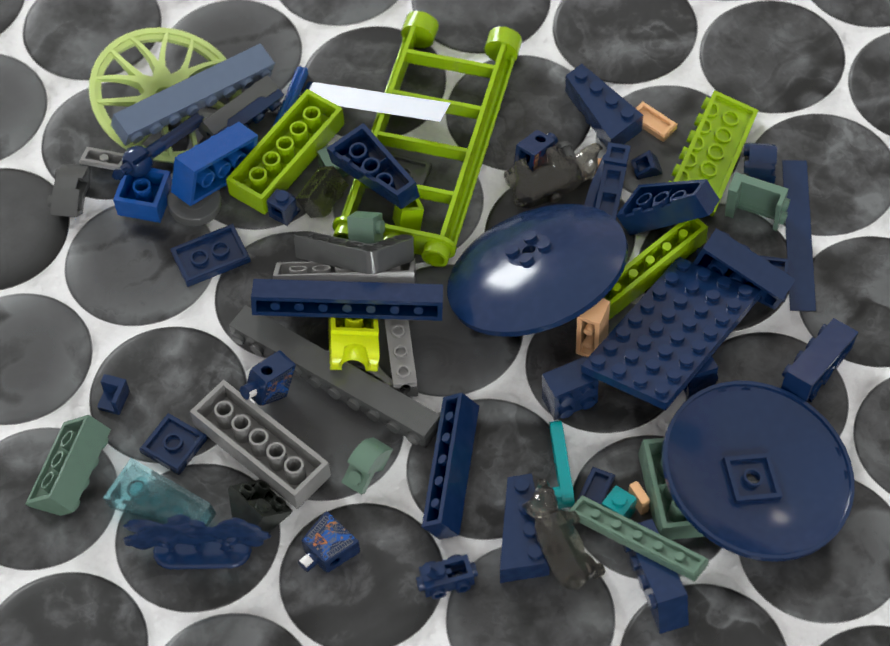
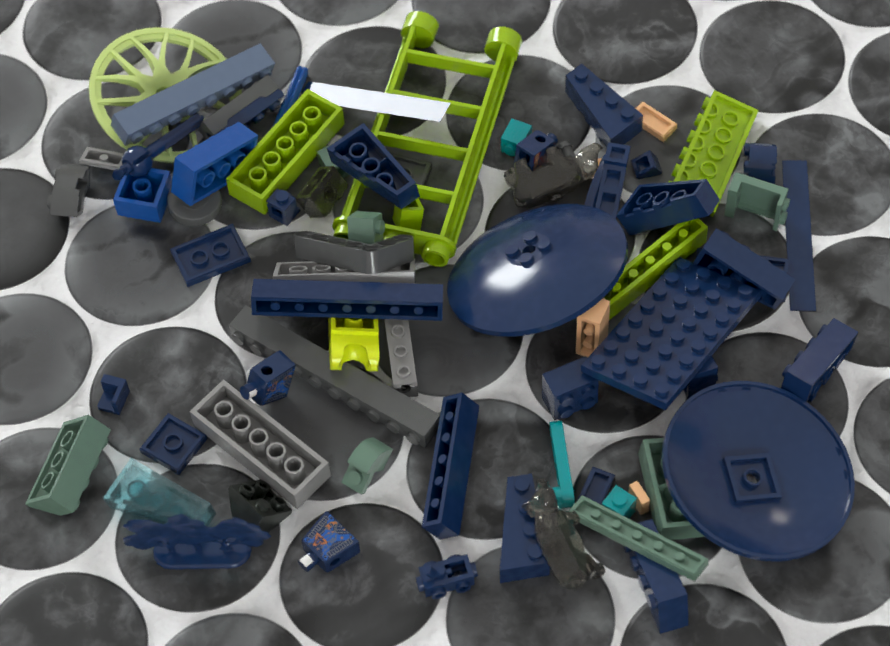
(513, 134): none -> teal brick

